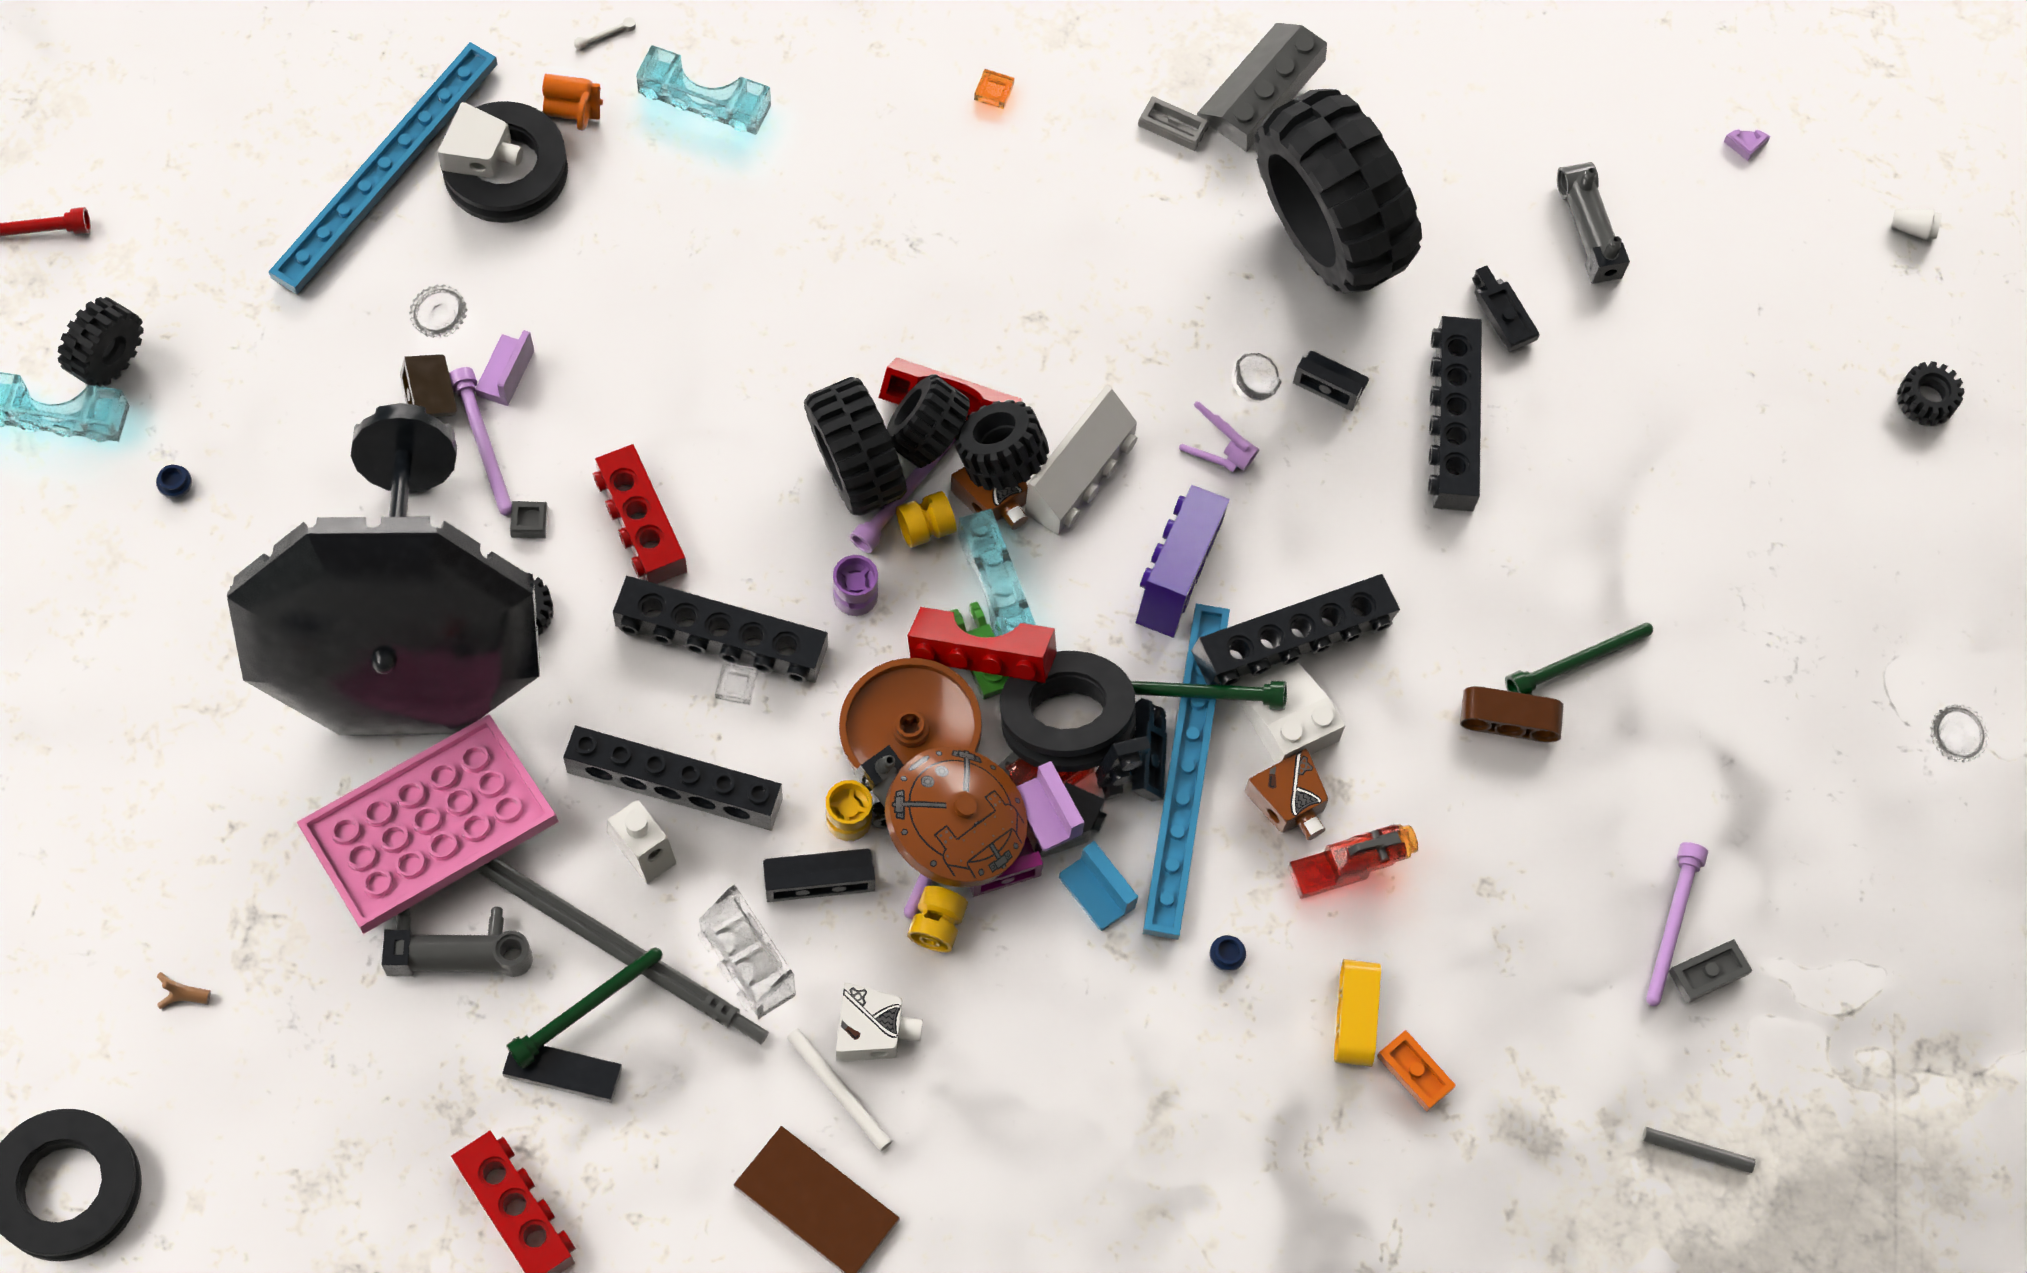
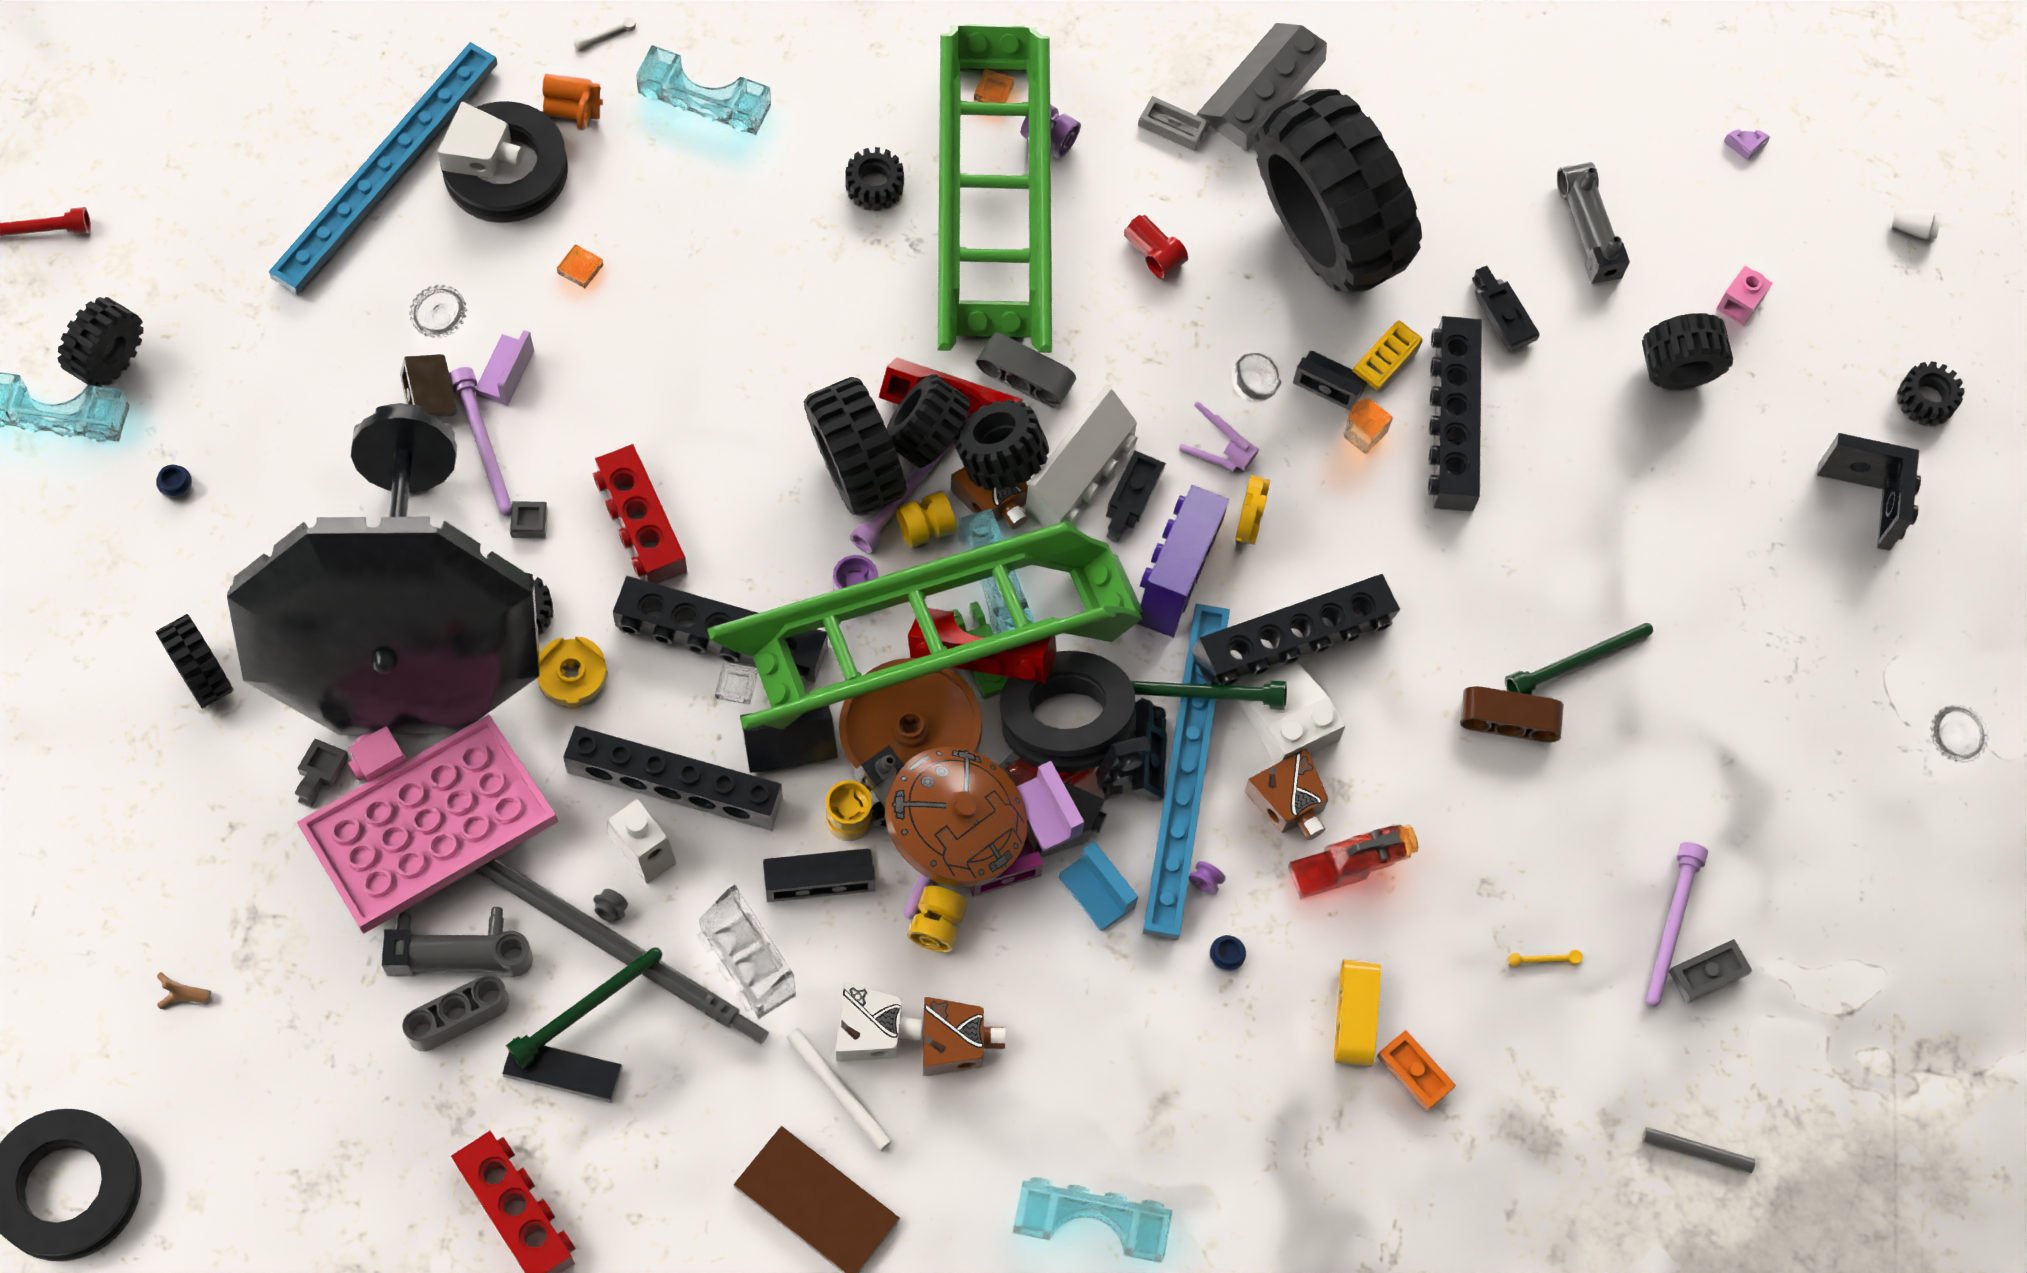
(194, 661): none -> black tyre
(319, 765): none -> dark grey plate
(374, 754): none -> bright pink brick
(446, 1029): none -> dark grey beam
(573, 690): none -> yellow plate
(580, 266): none -> clear orange tile
(610, 905): none -> dark grey plate
(802, 742): none -> black piece
(877, 163): none -> black tyre
(956, 1037): none -> dark orange torso
(1007, 49): none -> bright green piece
(1026, 370): none -> dark grey beam
(1063, 132): none -> medium lavender wheel
(1091, 564): none -> bright green piece
(1133, 493): none -> black hinge
(1140, 1227): none -> clear light blue arch
(1160, 252): none -> red piece
(1207, 878): none -> medium lavender bush
(1252, 509): none -> yellow plate
(1366, 425): none -> clear orange piece
(1400, 339): none -> yellow slope
(1573, 957): none -> yellow hinge
(1687, 351): none -> black tyre
(1744, 295): none -> bright pink brick
(1880, 467): none -> black bracket

